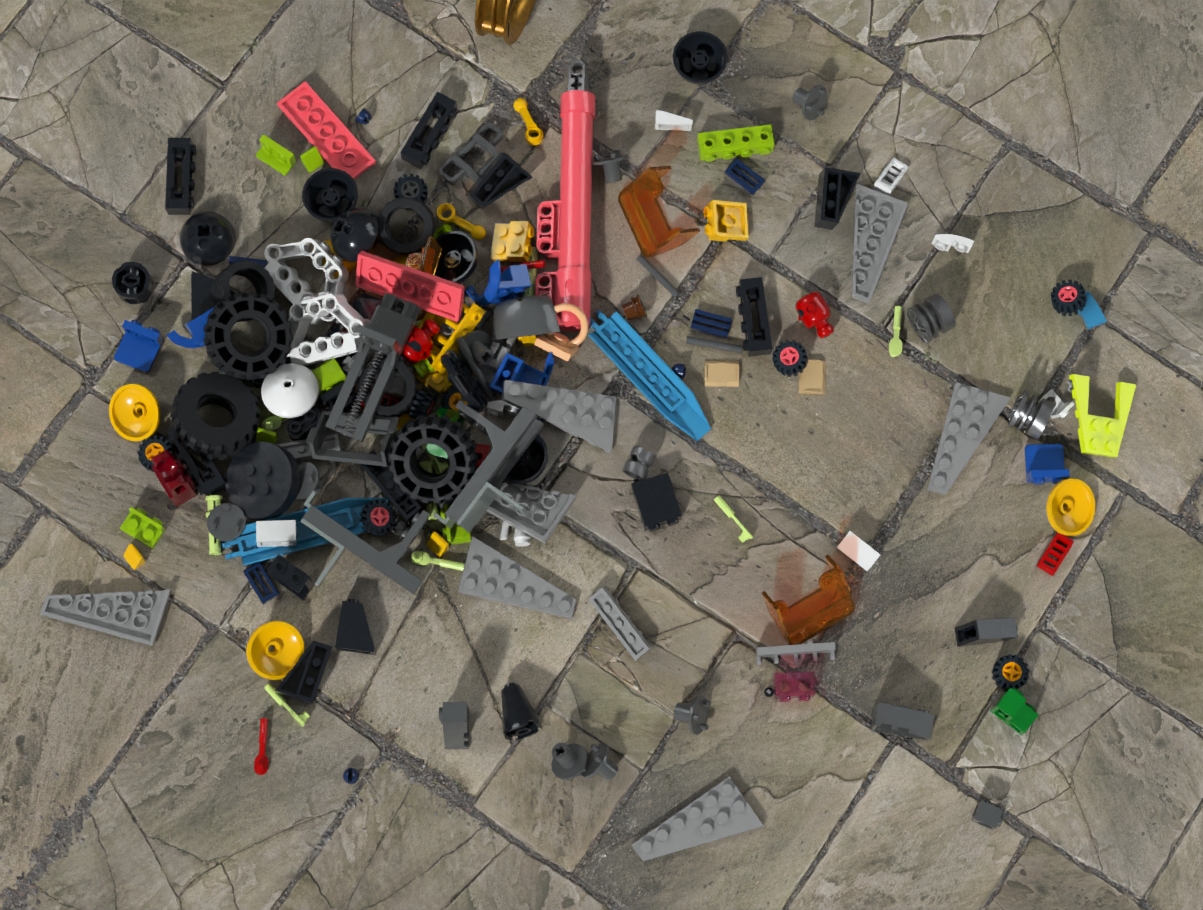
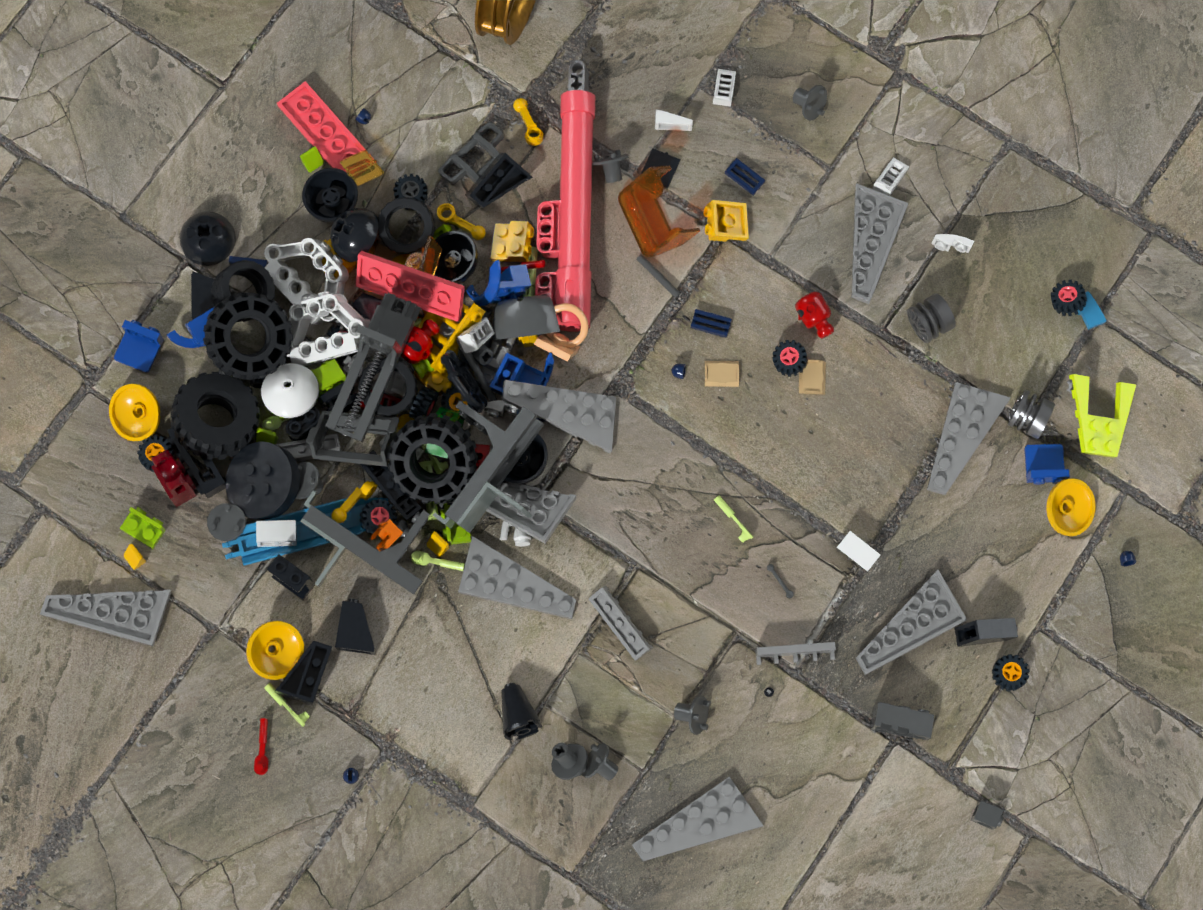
(132, 283): black brick -> none
(180, 205): black brick -> none
(214, 548): yellowish green pin -> none
(269, 596): dark blue tile -> none
(275, 155): lime bracket -> none
(361, 167): none -> clear yellow piece
(365, 492): none -> yellow piece
(388, 533): none -> orange hinge
(417, 154): black brick -> none
(455, 724): dark grey wedge -> none
(475, 337): none -> white slope
(634, 308): reddish brown piece -> none
(639, 462): flat silver wheel -> none
(649, 374): dark azure hinge -> none
(656, 502): black brick -> none
(659, 158): none -> black piece
(700, 49): black piece -> none
(714, 344): dark grey bar -> none
(724, 100): none -> white slope
(735, 142): lime brick -> none
(750, 287): black brick -> none
(789, 594): none -> dark grey hinge
(793, 680): clear pink brick -> none
(815, 611): clear orange windscreen -> none
(832, 196): black wedge -> none
(895, 343): yellowish green piece -> none
(921, 619): none -> light grey wing
(1014, 711): green brick -> none
(1061, 409): white bracket -> none
(1062, 539): red slope -> none
(1127, 558): none -> dark blue hinge

